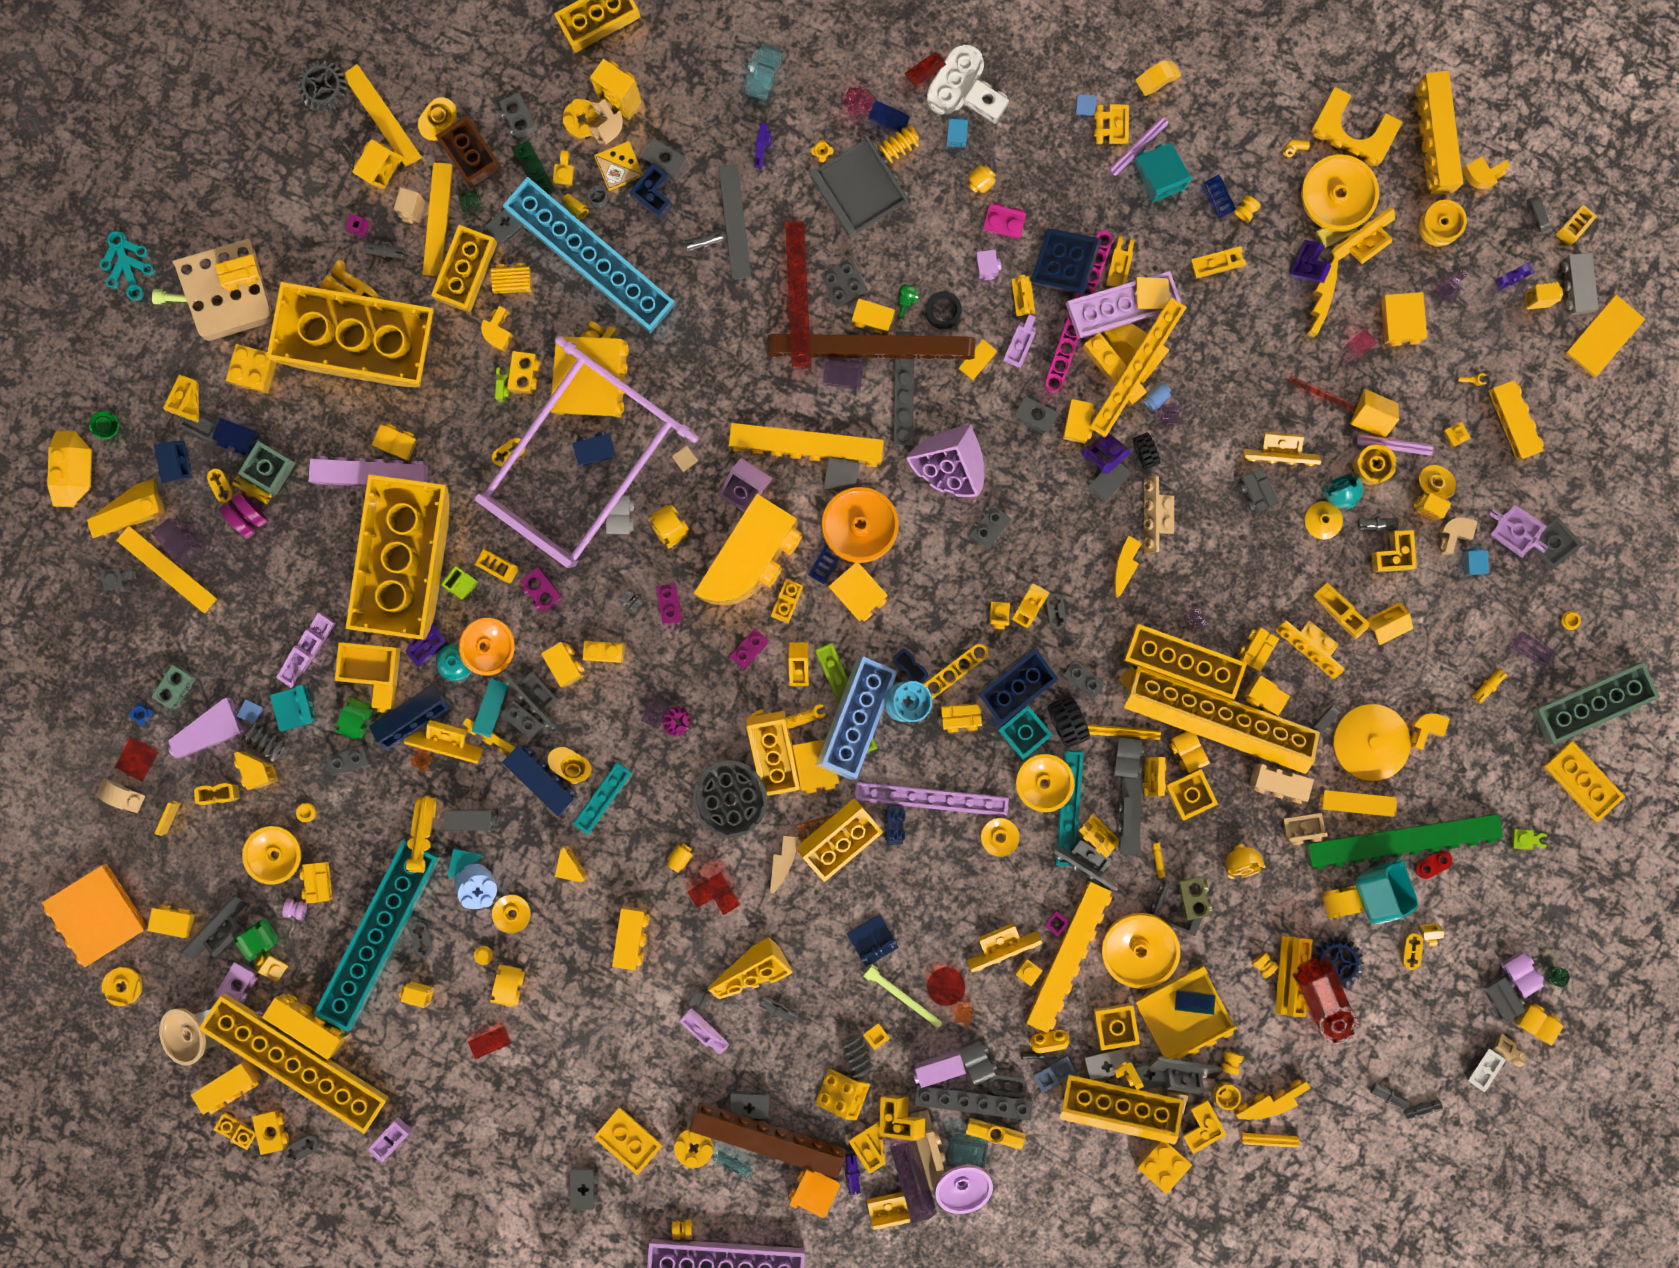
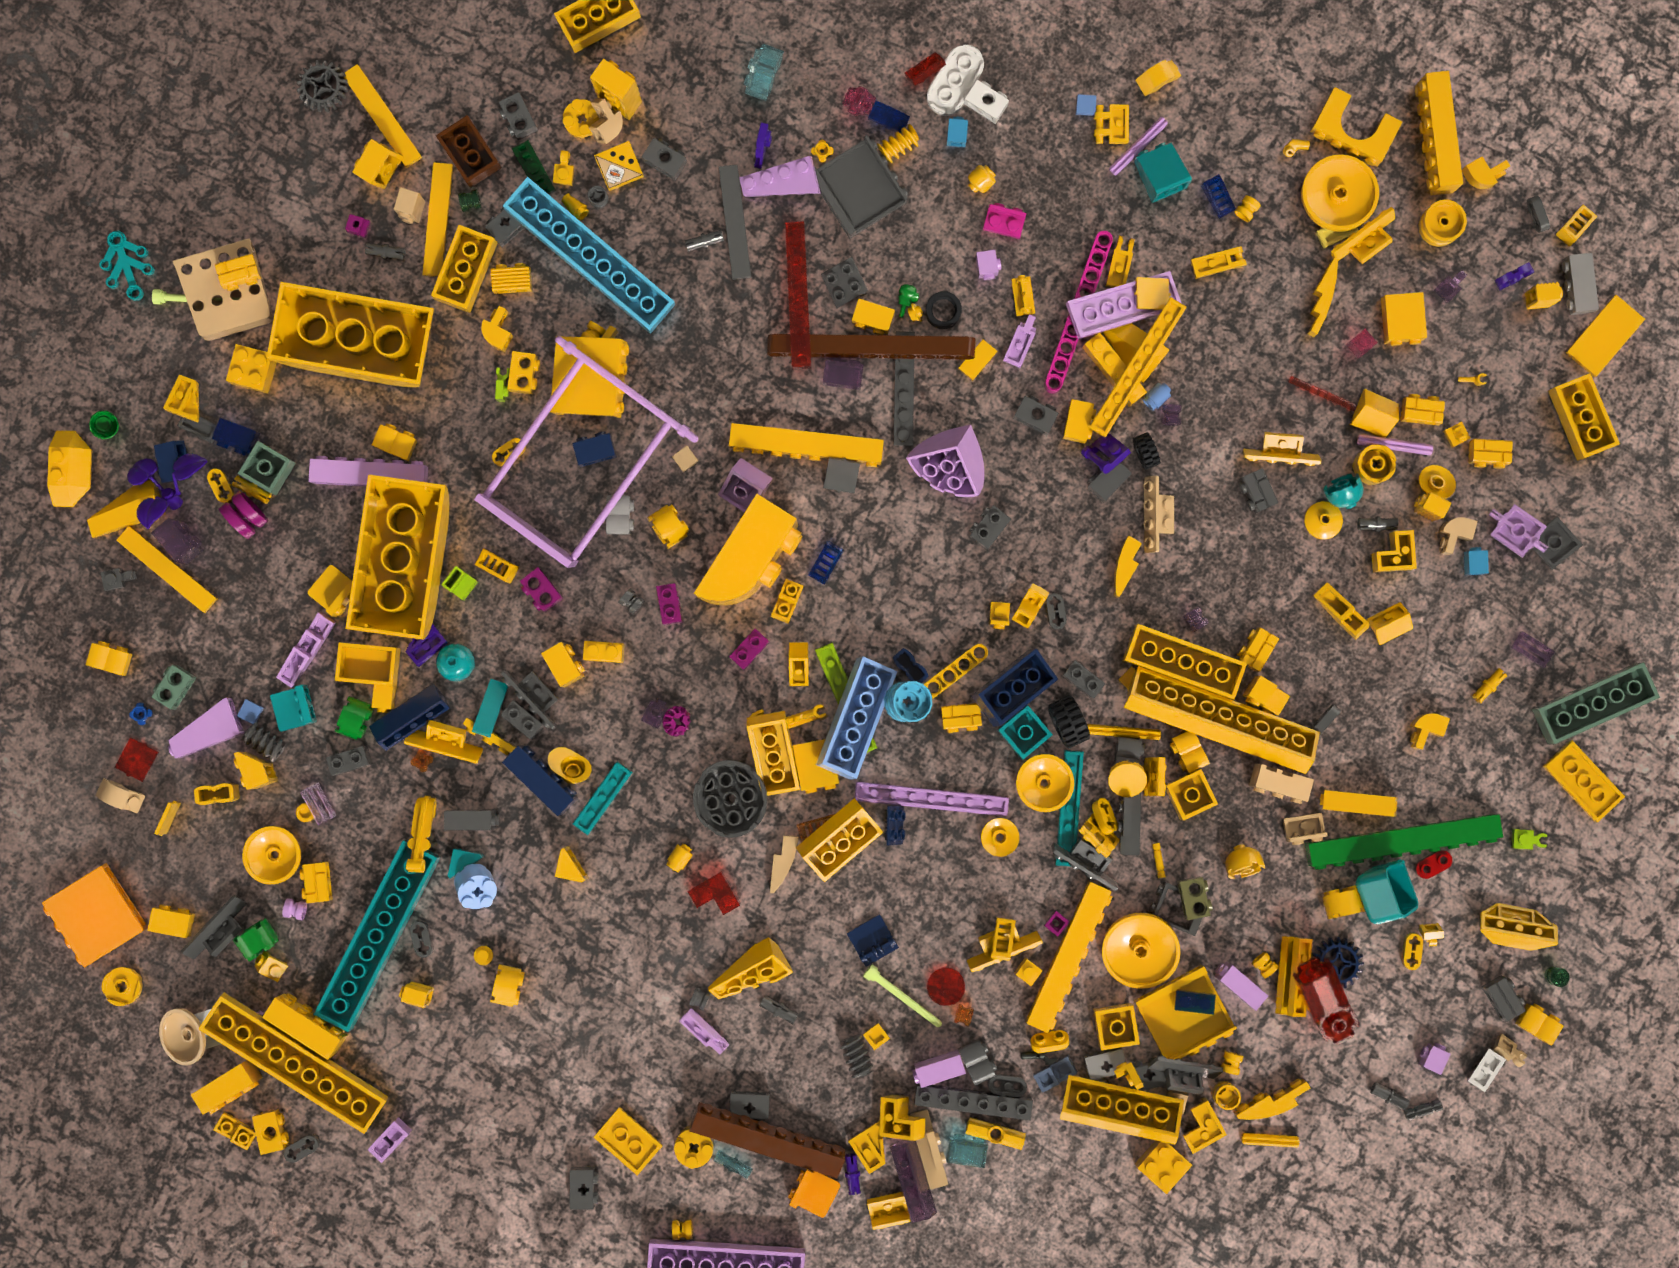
(108, 658): none -> yellow brick
(150, 508): none -> dark purple plant
(243, 973): lavender brick -> none
(319, 820): none -> tile
(332, 591): none -> yellow bracket
(339, 272): yellow piece -> none
(345, 151): clear smoke axle -> none
(436, 117): yellow piece -> none
(489, 1042): clear red plate -> none
(497, 648): light orange dish -> none
(504, 921): yellow dish -> none
(630, 938): yellow brick -> none
(648, 189): dark blue brick -> none
(785, 179): none -> lavender wing
(842, 1095): yellow bracket -> none
(858, 592): yellow panel -> none
(860, 524): light orange dish -> none
(915, 313): none -> yellow plate
(963, 1189): lavender dish -> none
(999, 955): none -> yellow slope
(1065, 261): dark blue plate -> none
(1104, 816): none -> yellow beam
(1127, 778): none -> yellow tile
(1240, 985): none -> lavender brick
(1306, 263): dark purple plate -> none
(1314, 645): yellow bracket -> none
(1371, 742): yellow dish -> none
(1421, 410): none -> yellow brick
(1434, 1057): none -> lavender brick
(1490, 452): none -> yellow brick
(1516, 420): yellow brick -> none
(1518, 927): none -> yellow wedge
(1522, 974): lavender brick -> none
(1570, 620): yellow plate -> none
(1583, 417): none -> yellow brick

